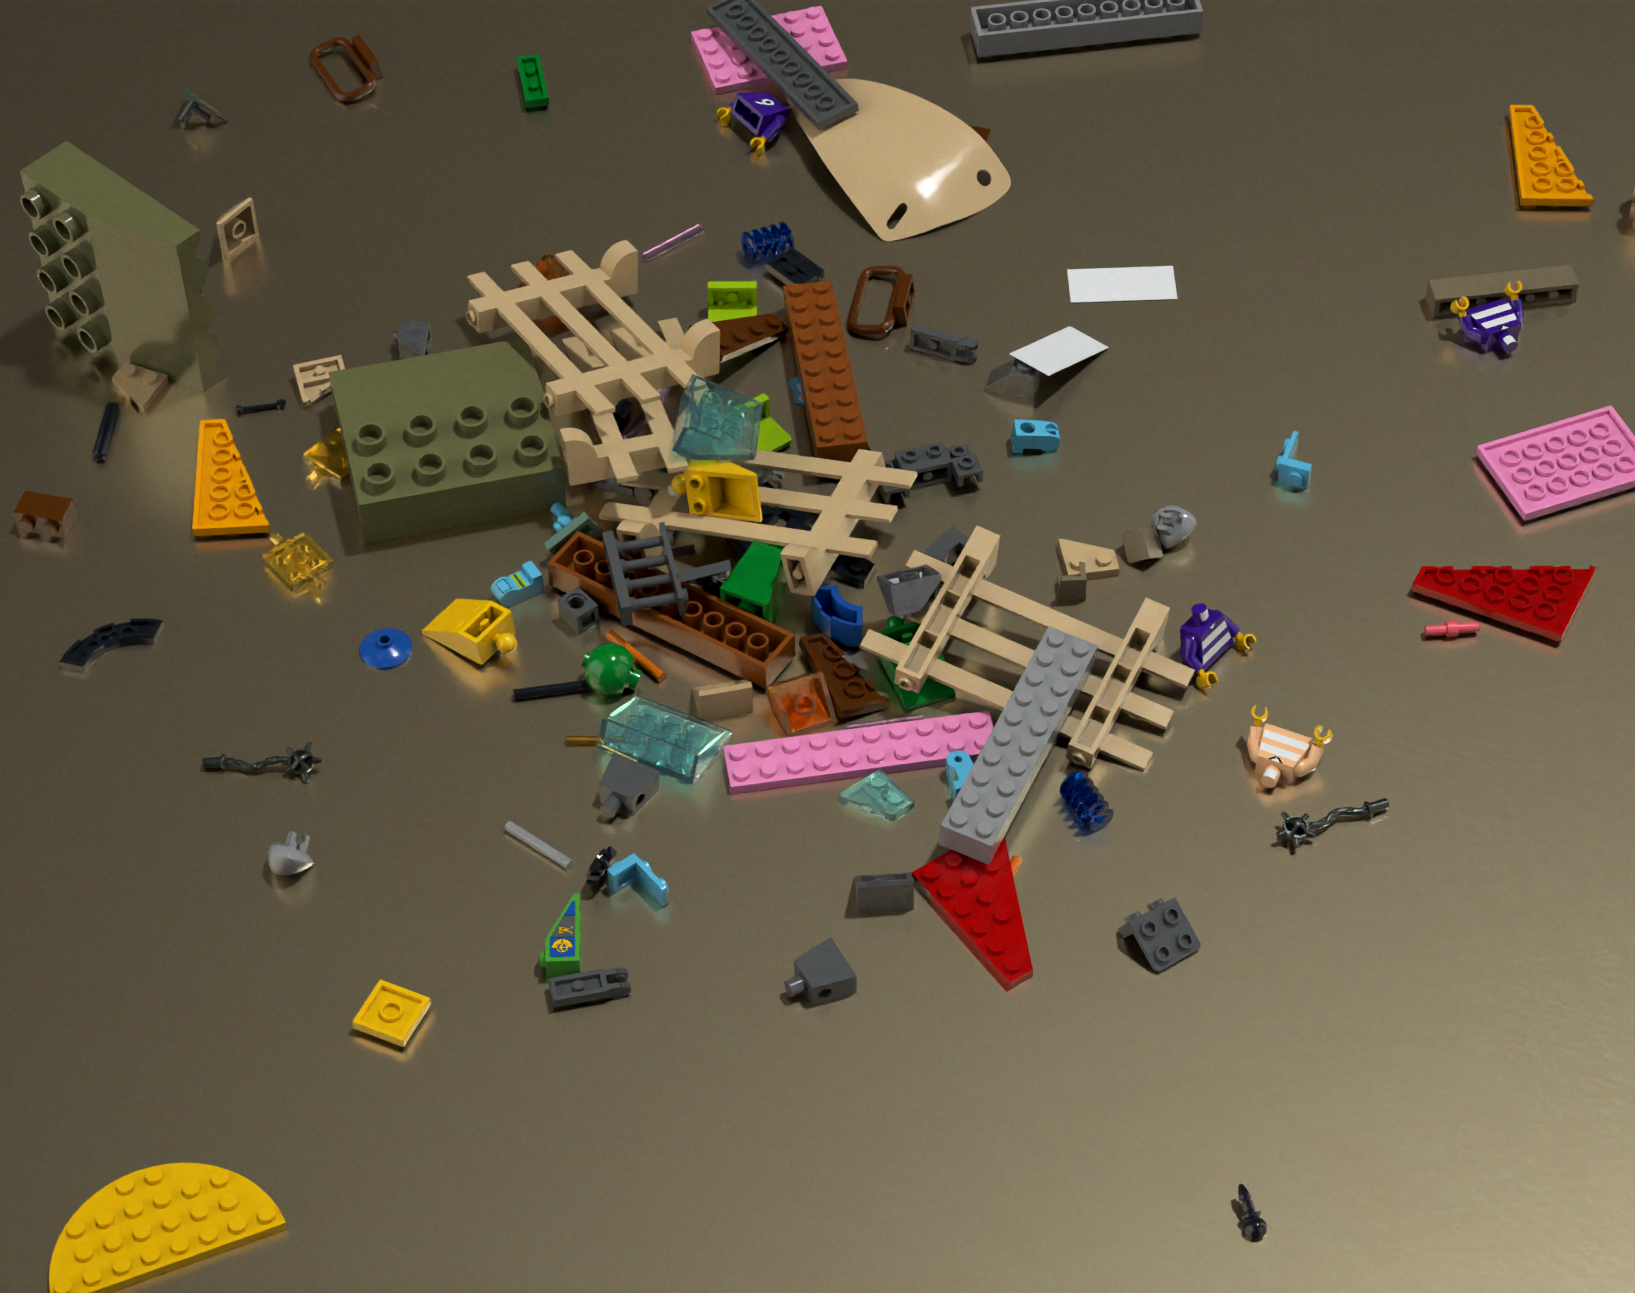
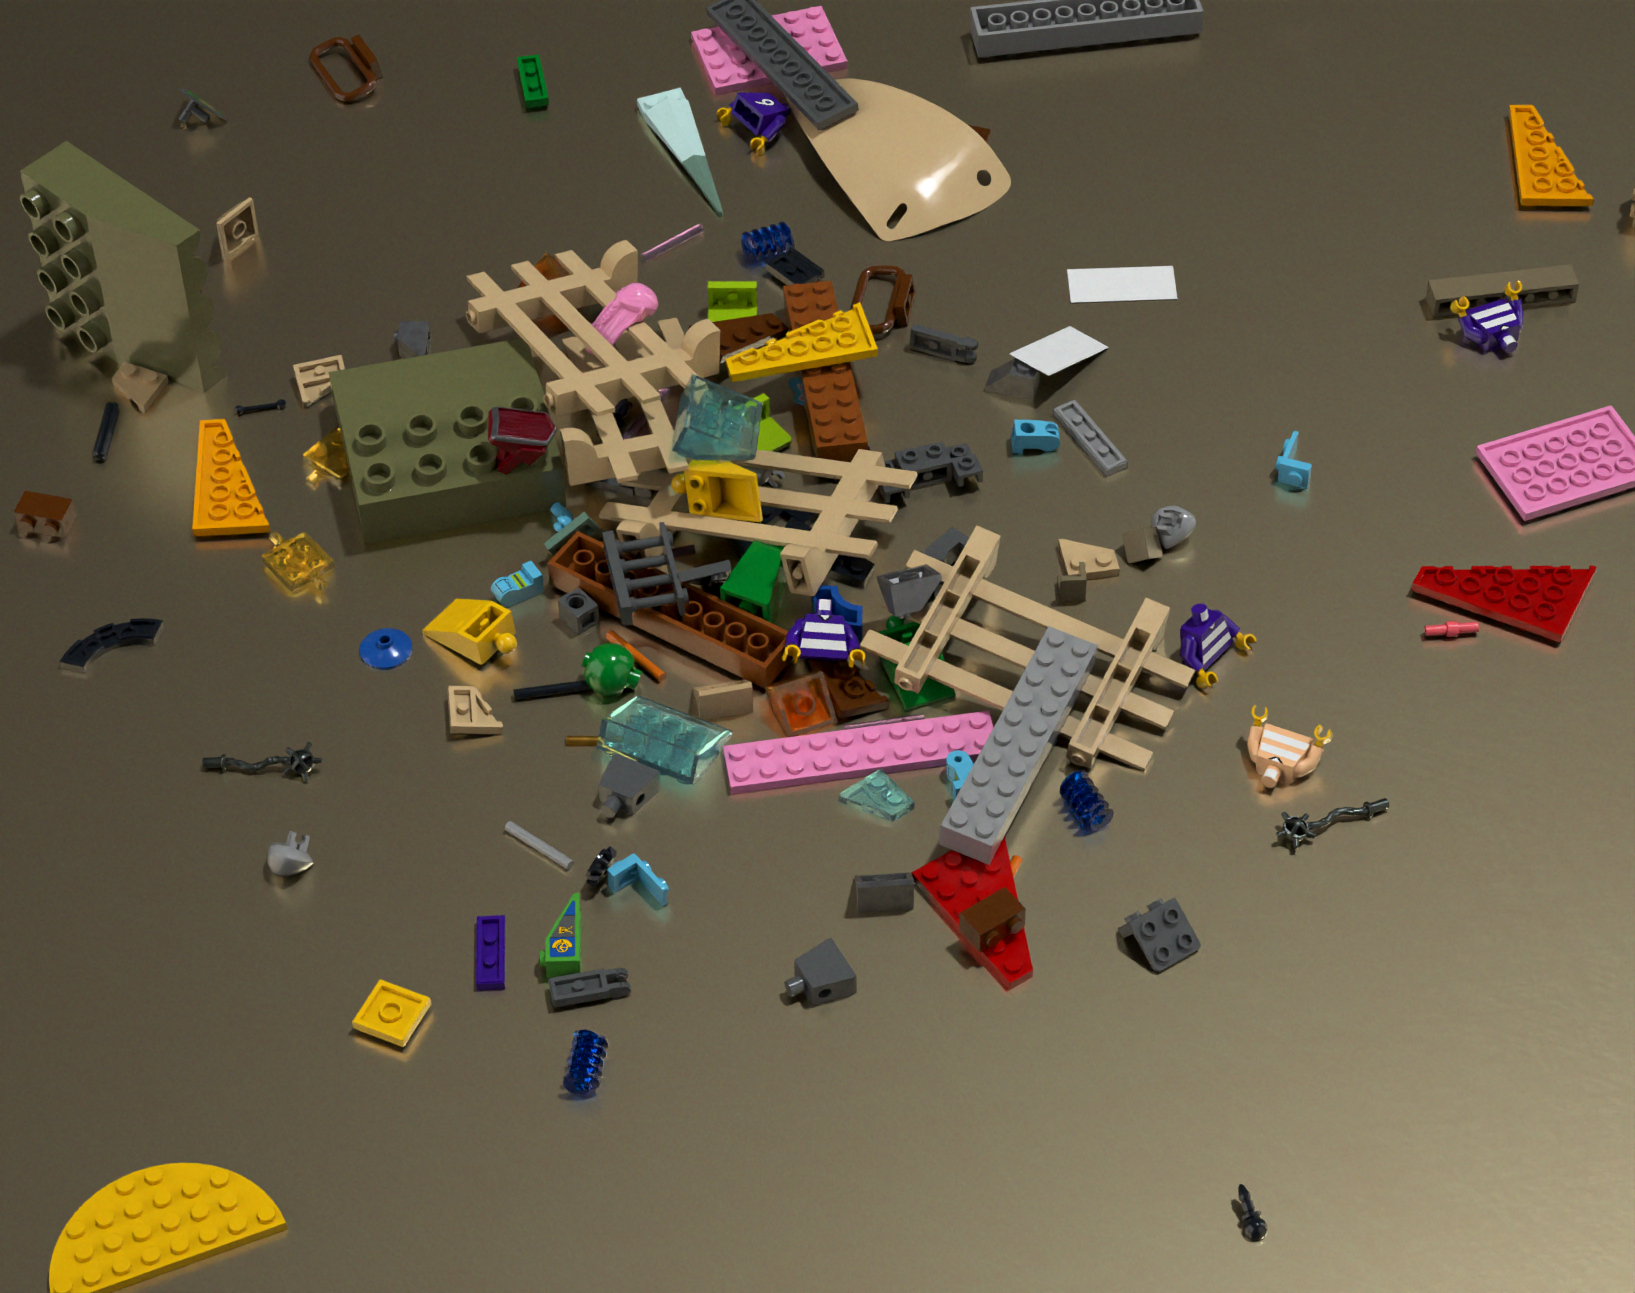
(470, 712): none -> tan wing
(490, 952): none -> dark purple tile
(519, 435): none -> dark red piece
(585, 1062): none -> clear blue piece
(629, 307): none -> bright pink hair
(674, 123): none -> light aqua plate
(811, 346): none -> yellow wing
(823, 637): none -> torso
(992, 919): none -> reddish brown brick
(1090, 438): none -> light grey tile

